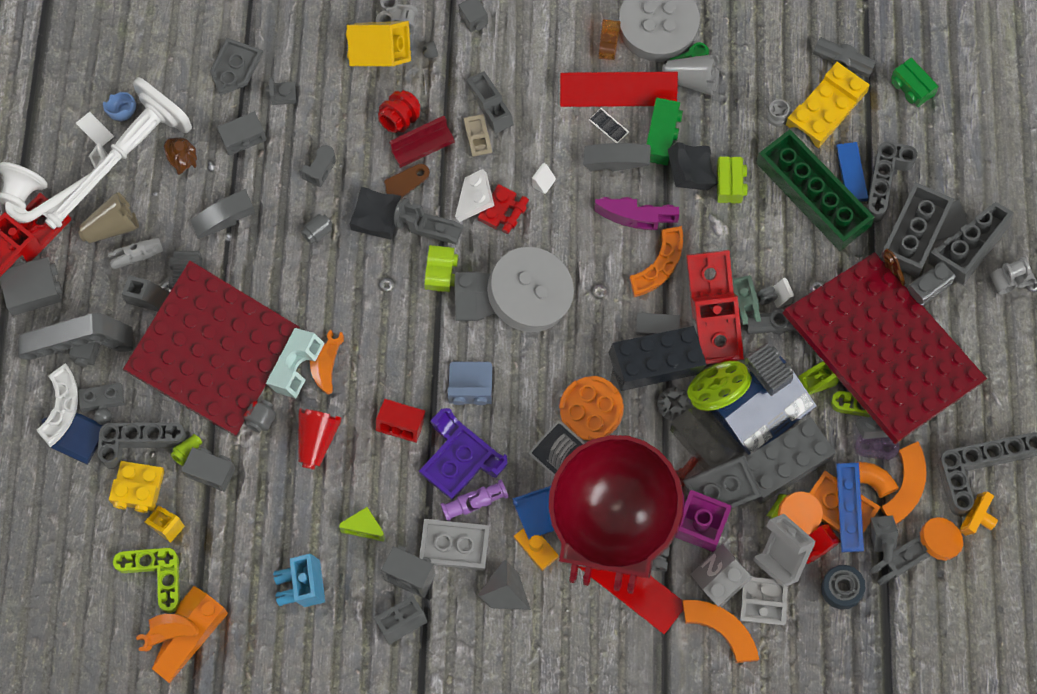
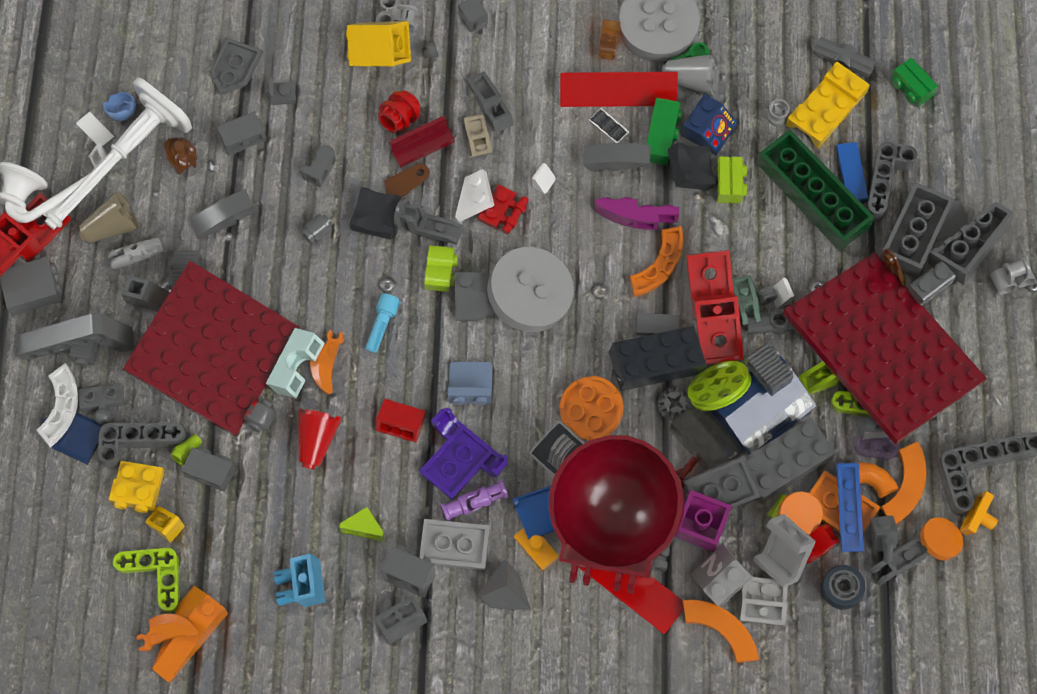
(386, 309): none -> medium azure piece
(709, 124): none -> dark blue slope

